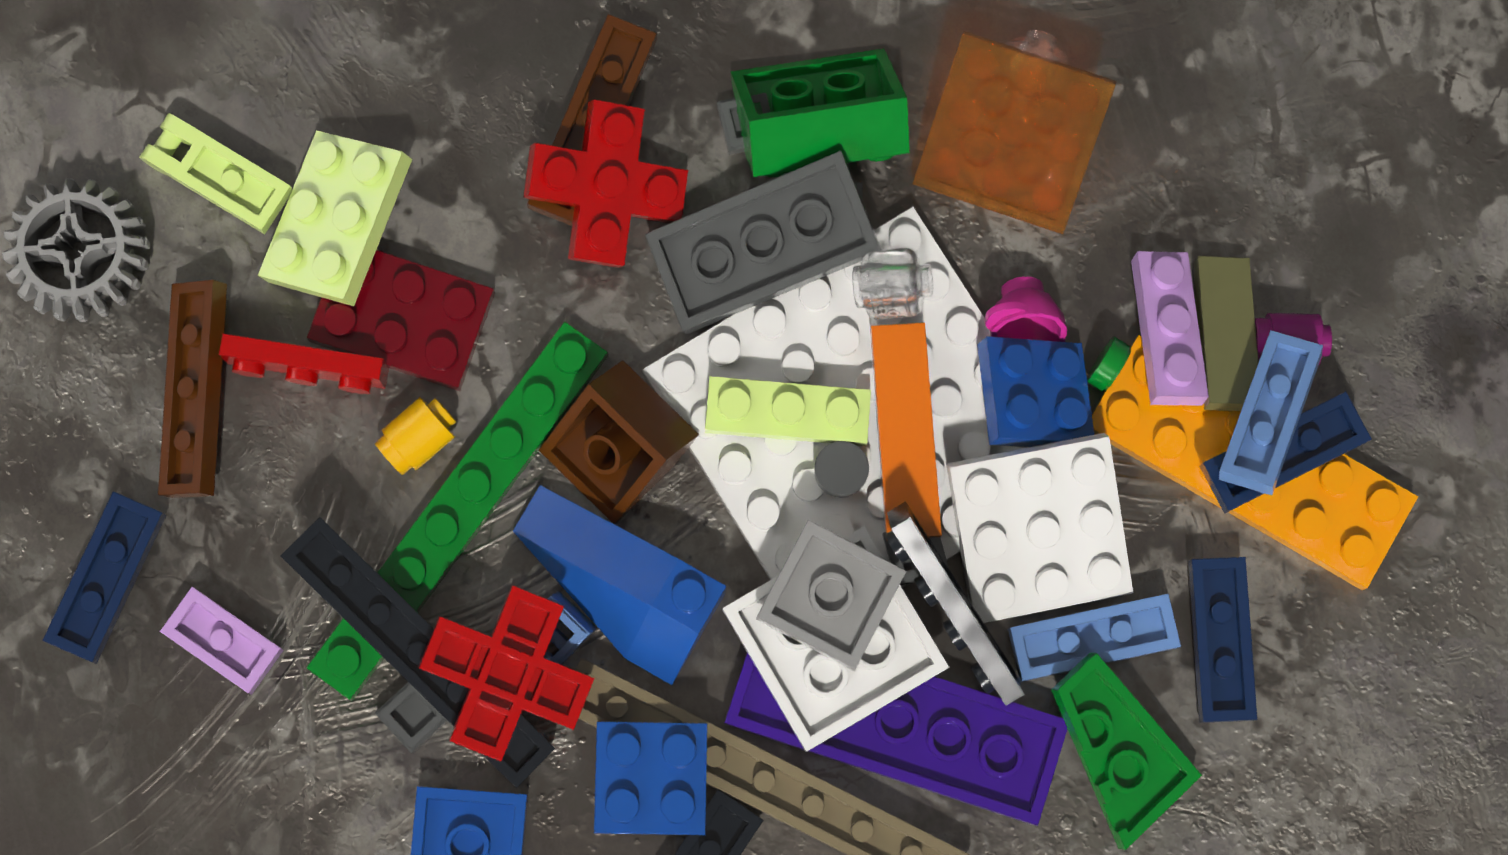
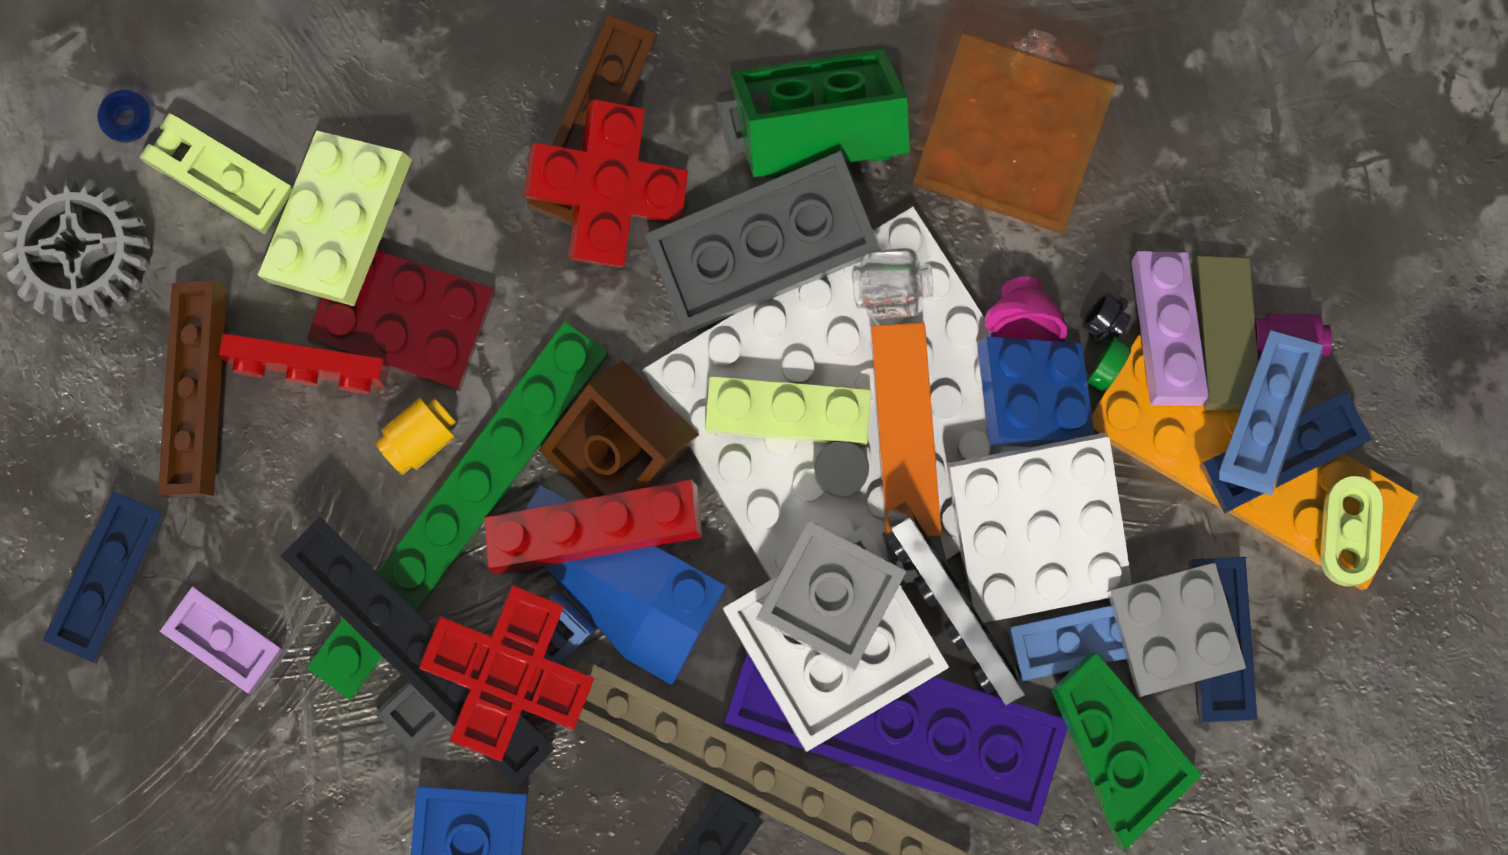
(117, 103): none -> clear blue plate
(593, 527): none -> red plate
(650, 778): blue plate -> none
(1106, 318): none -> black plate
(1176, 630): none -> light grey plate
(1353, 533): none -> yellowish green plate

